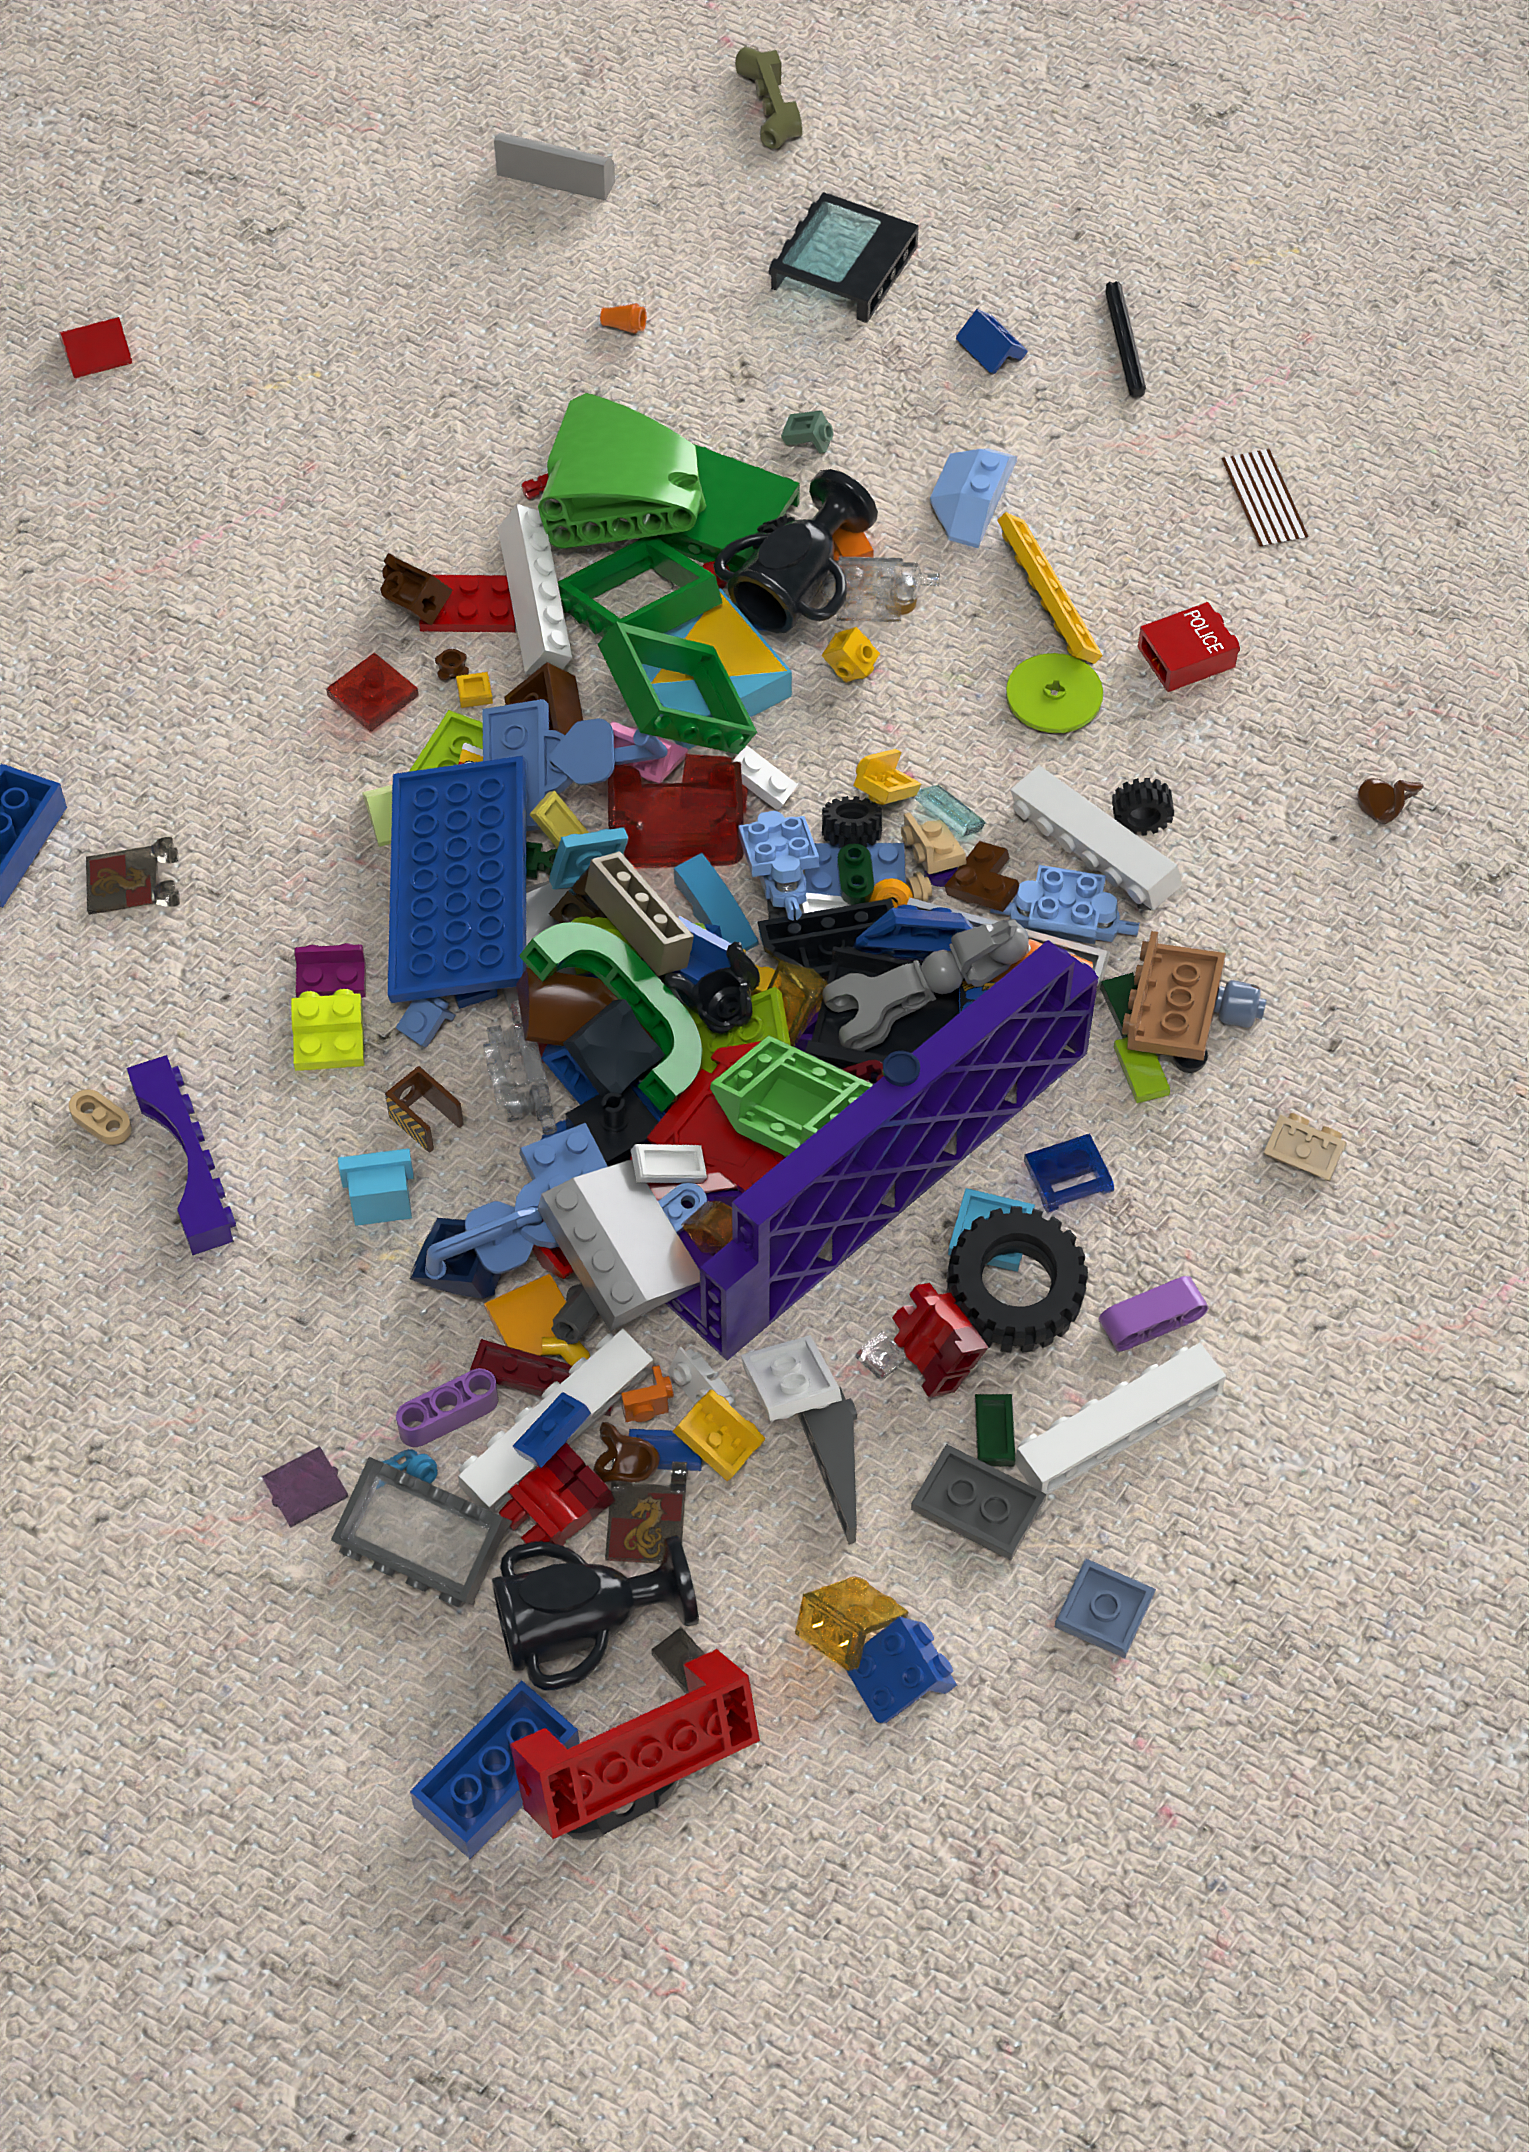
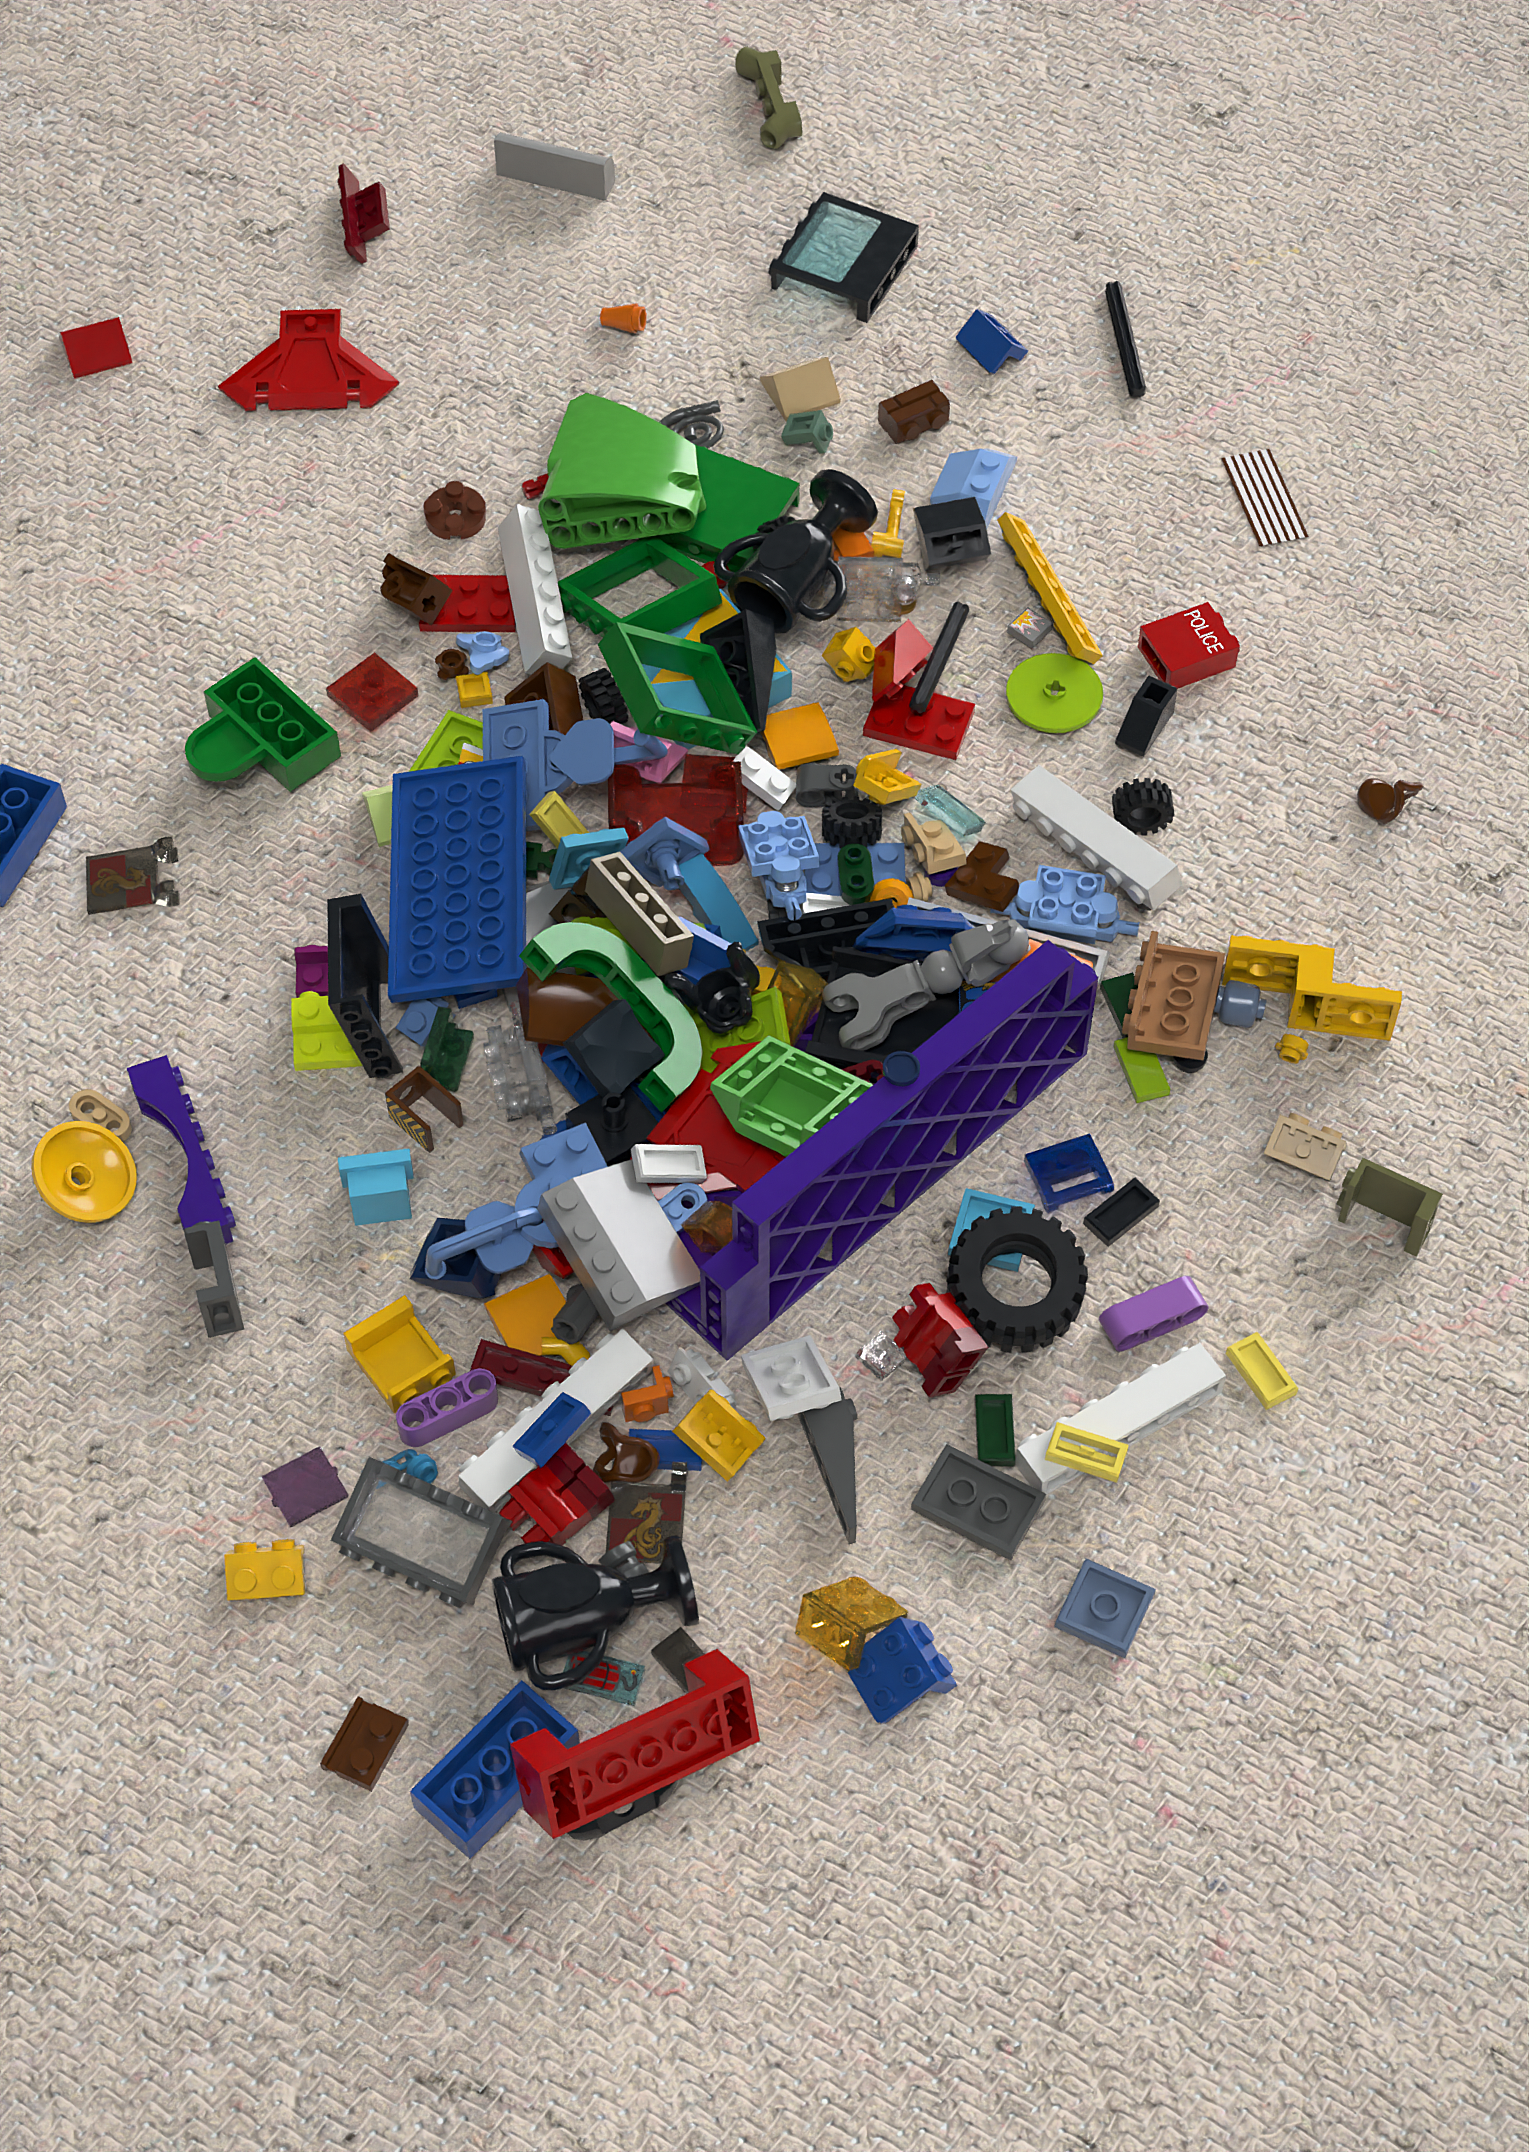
(95, 1159): none -> yellow dish
(217, 1303): none -> dark grey panel
(263, 723): none -> green brick
(264, 1571): none -> yellow bracket
(309, 368): none -> red plate
(355, 972): none -> black panel
(363, 212): none -> dark red bracket
(364, 1744): none -> reddish brown plate
(398, 1354): none -> yellow panel
(446, 1050): none -> clear green bracket
(455, 497): none -> copper plate
(483, 649): none -> light blue animal
(603, 697): none -> black tyre
(610, 1680): none -> tile
(624, 1560): none -> dark grey wheel
(661, 850): none -> medium blue plate
(695, 414): none -> dark grey piece
(748, 654): none -> black wedge
(799, 736): none -> light orange slope
(802, 387): none -> tan slope
(823, 783): none -> dark grey piece
(888, 543): none -> yellow brick
(898, 660): none -> red slope
(914, 412): none -> reddish brown brick
(935, 731): none -> red plate
(939, 657): none -> black axle
(951, 533): none -> black slope
(1029, 627): none -> light grey tile
(1104, 1465): none -> light yellow tile
(1121, 1212): none -> black tile
(1147, 715): none -> black slope
(1261, 1370): none -> light yellow tile
(1292, 1048): none -> yellow plate
(1314, 999): none -> yellow bracket
(1393, 1197): none -> olive panel

